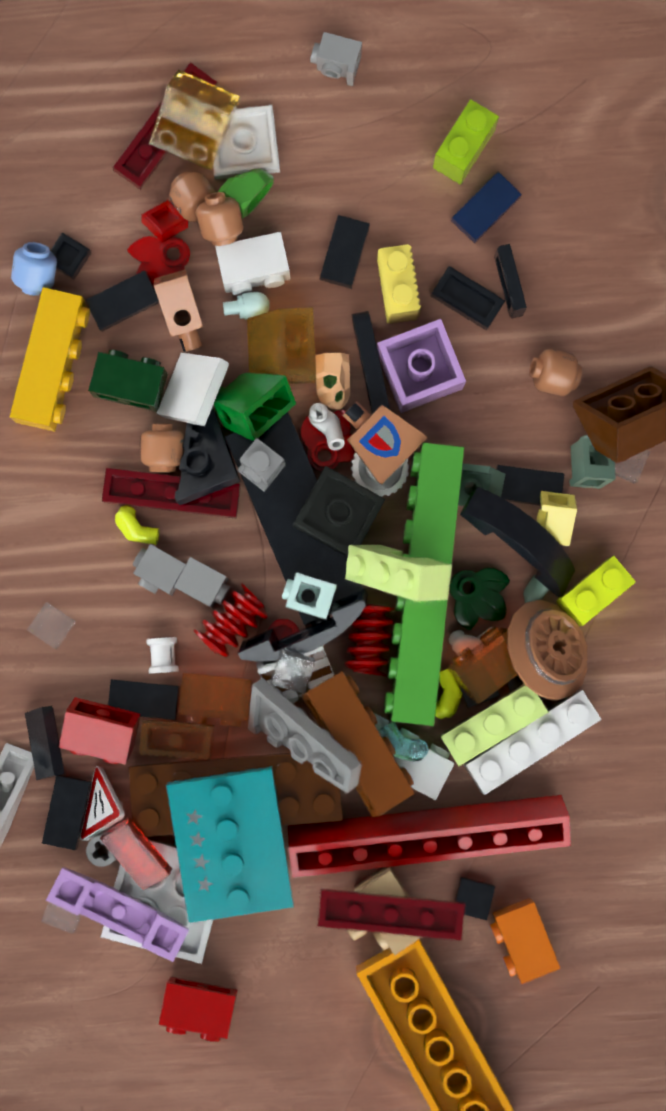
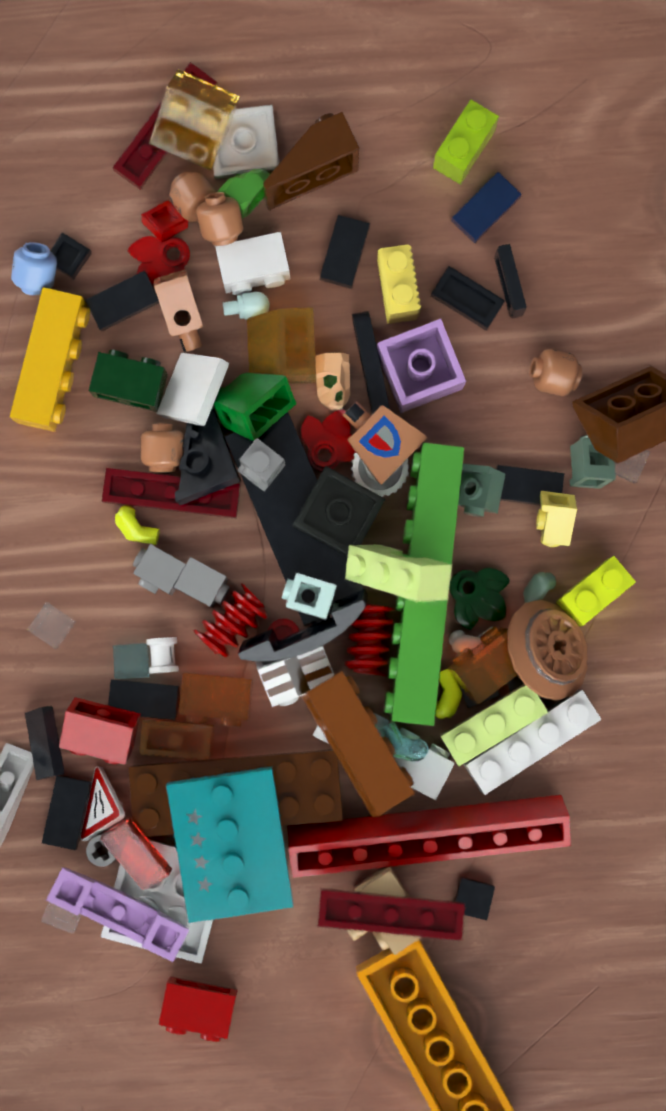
(131, 661): none -> clear light blue tile
(292, 671): clear tile -> none
(306, 740): light grey wing -> none
(317, 159): none -> reddish brown slope
(328, 424): white arm -> none
(337, 56): light grey brick -> none
(523, 534): black slope -> none
(525, 940): orange piece -> none

